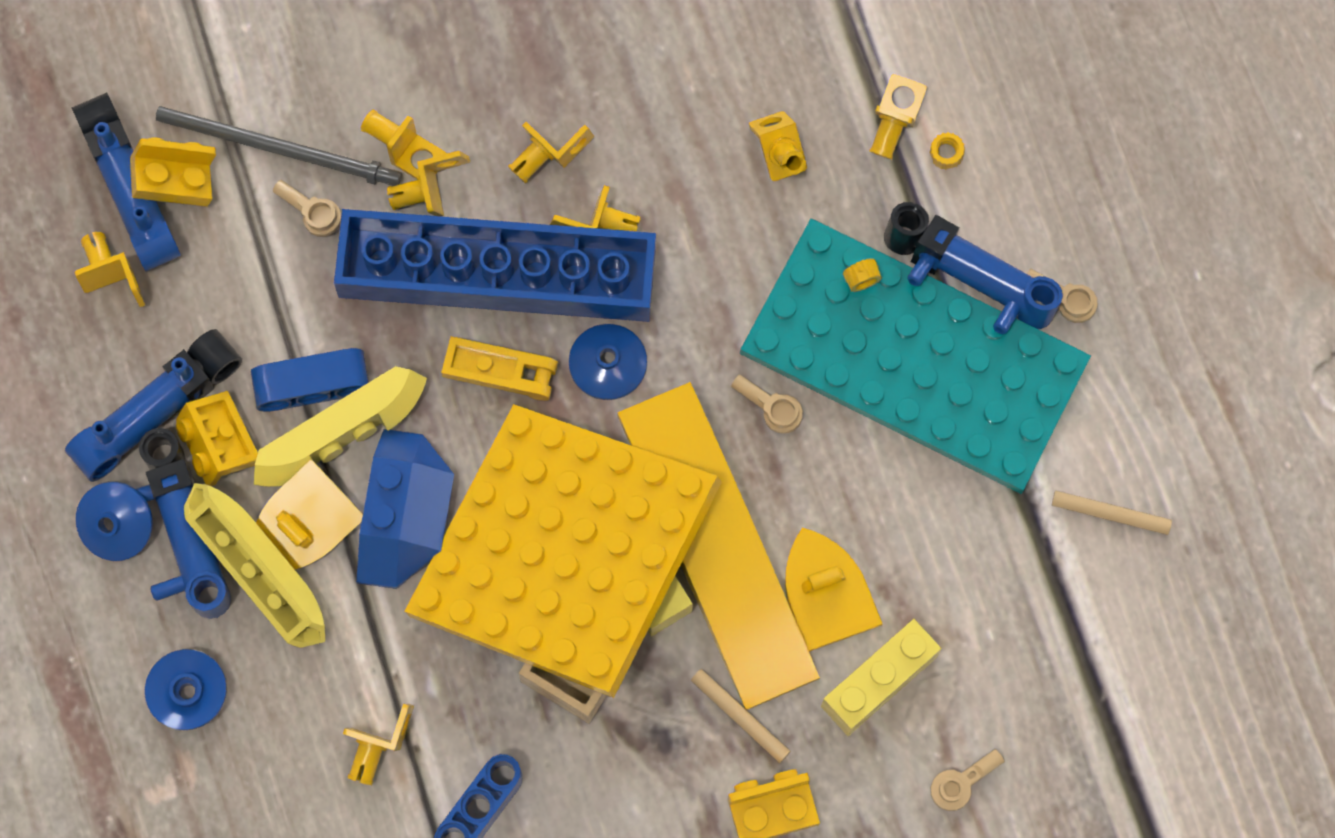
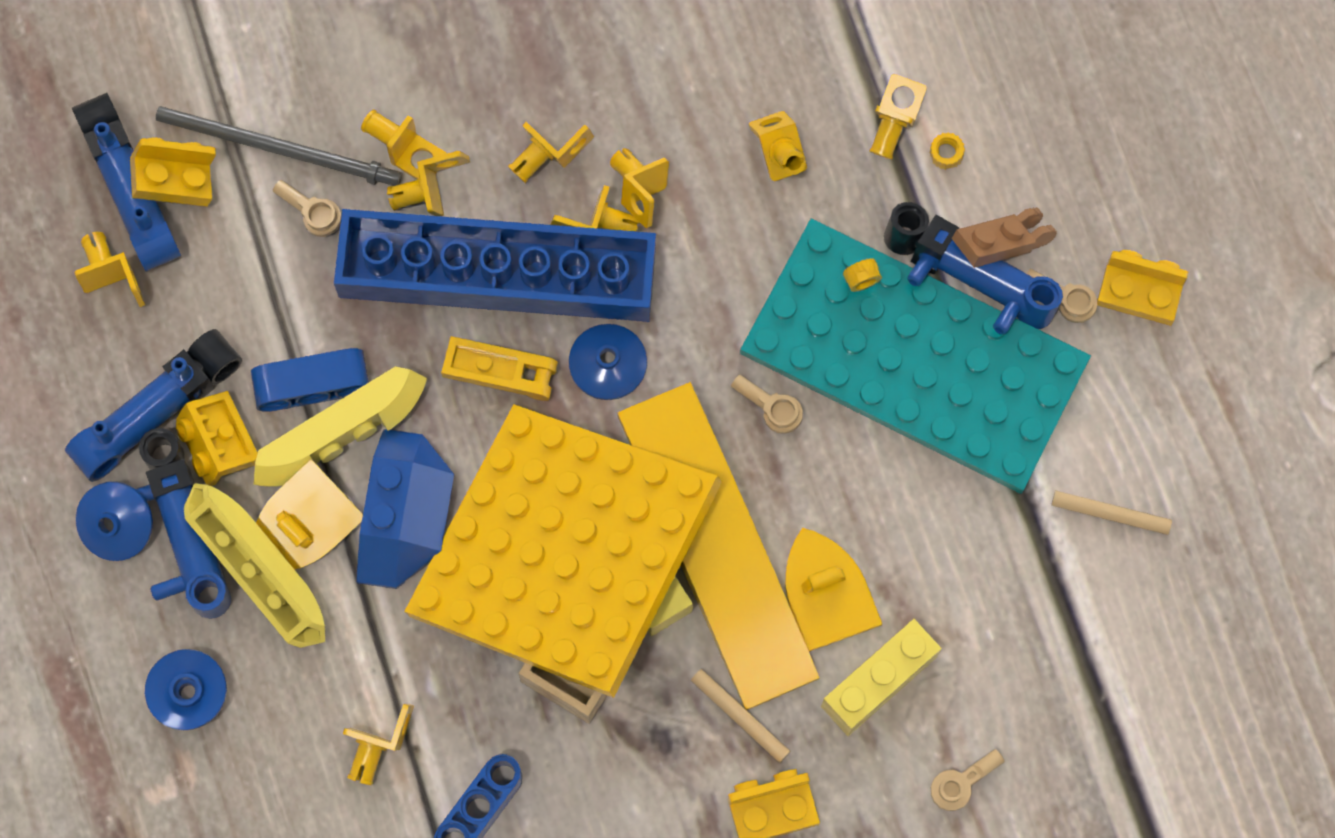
(640, 183): none -> yellow bracket
(1003, 237): none -> medium nougat hinge
(1142, 286): none -> yellow bracket

